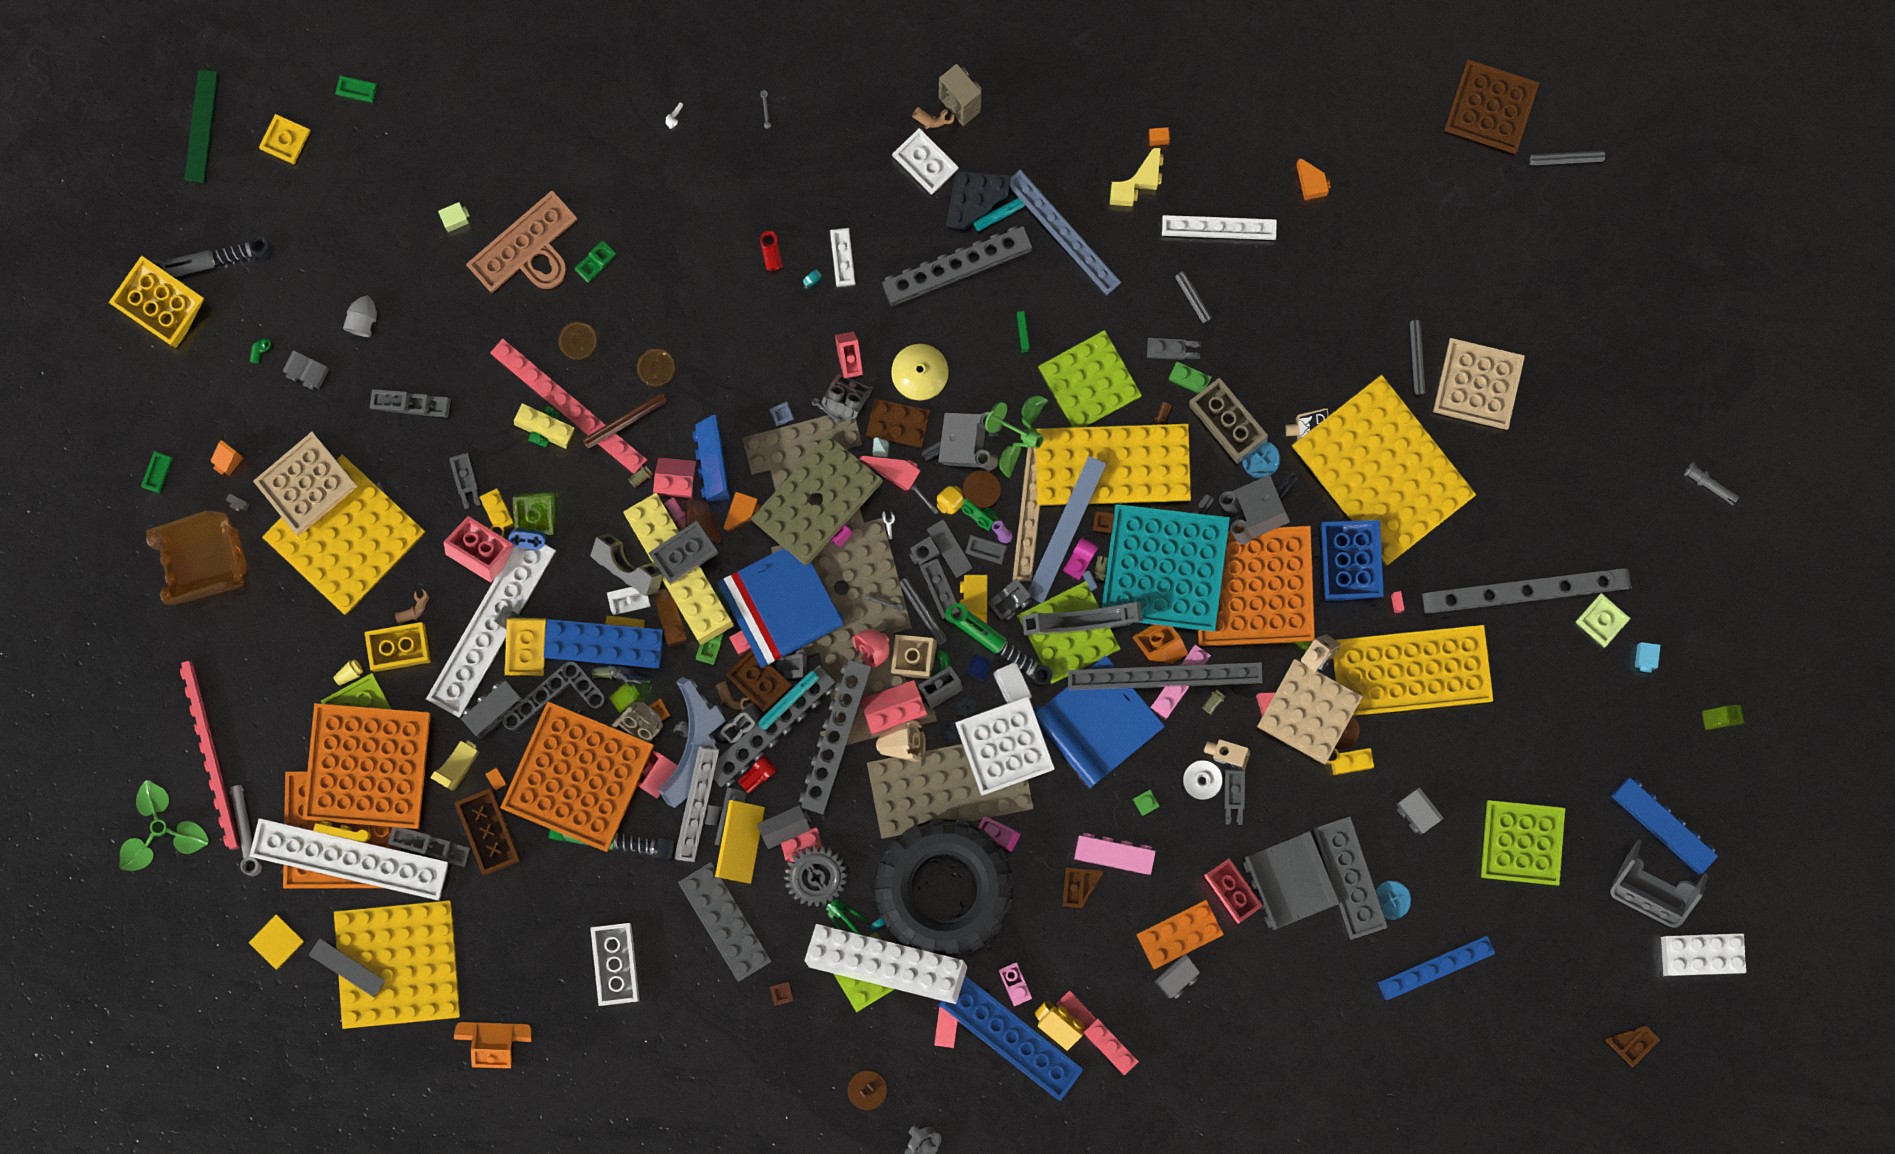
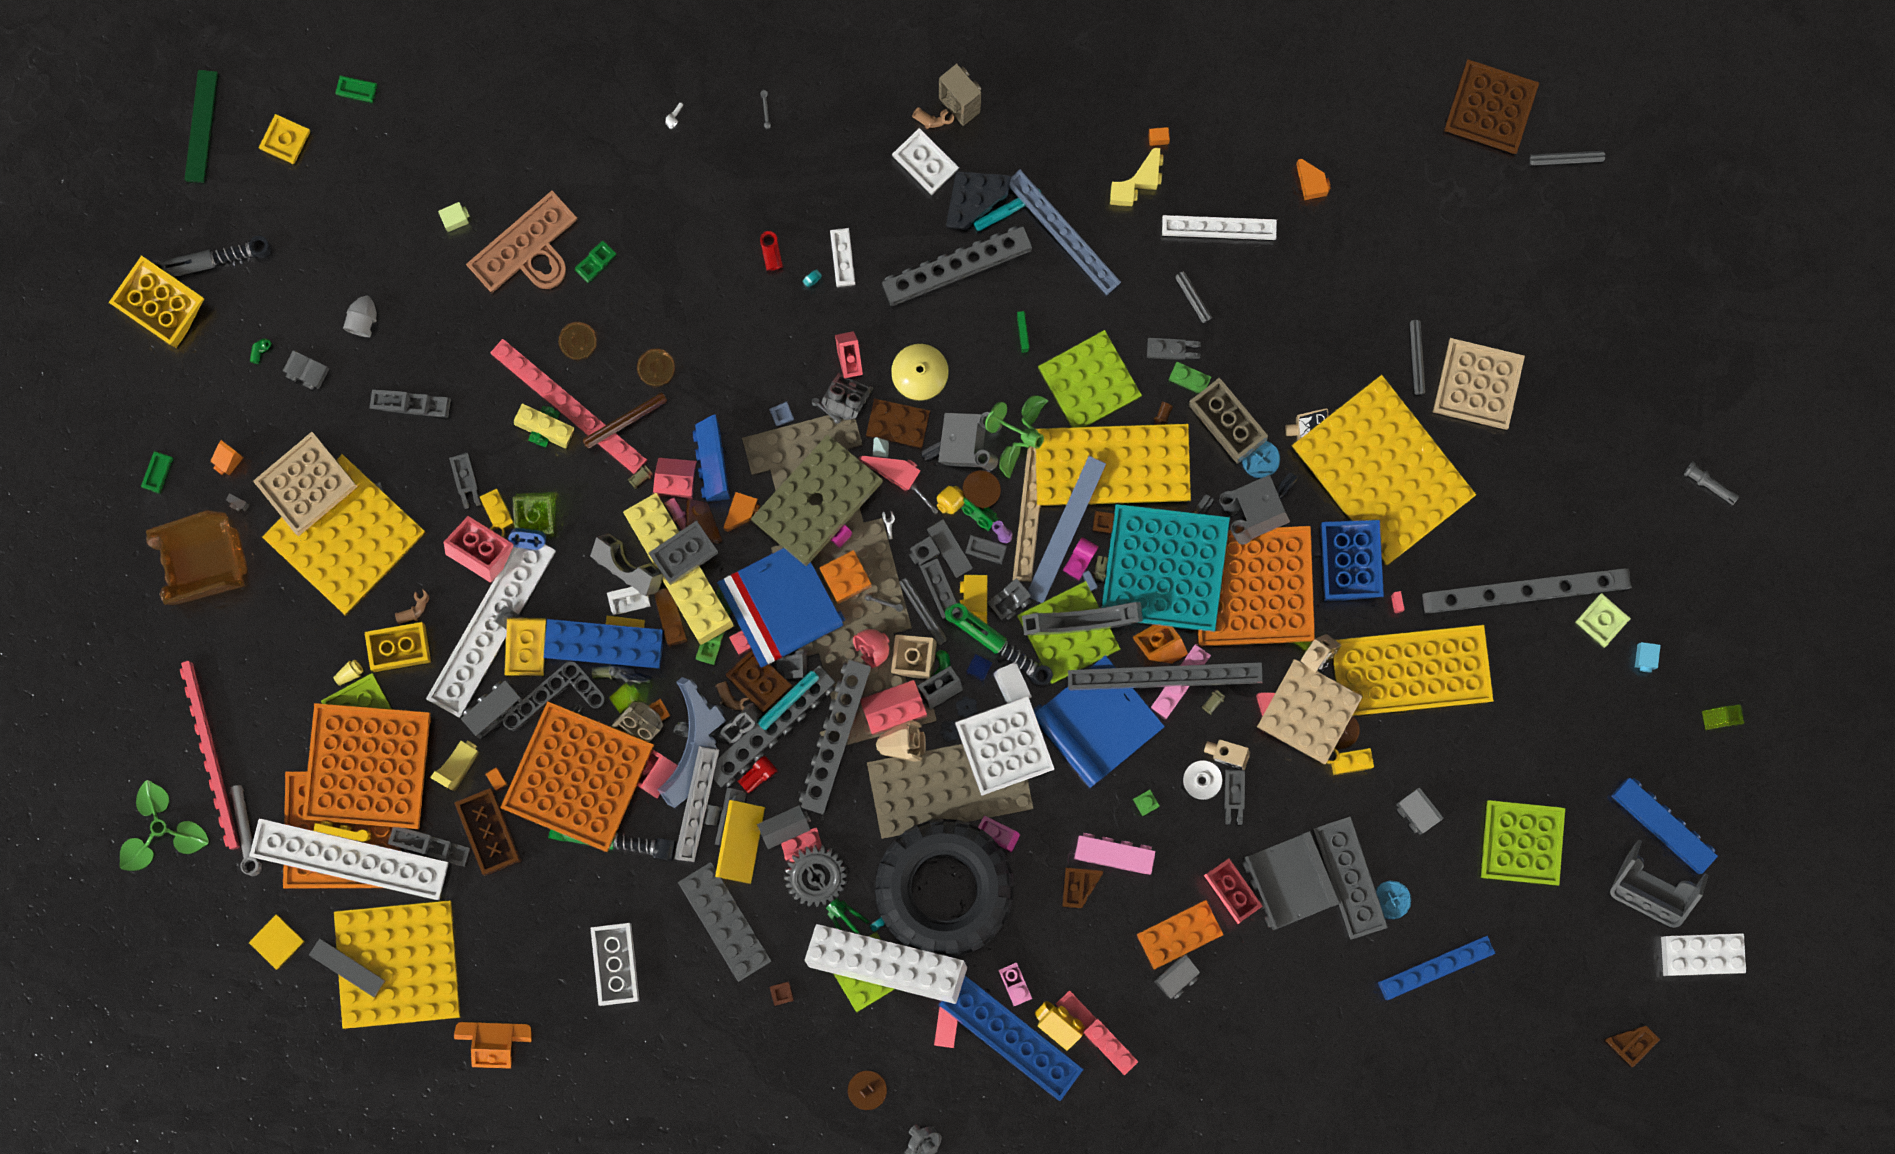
(845, 577): none -> orange brick

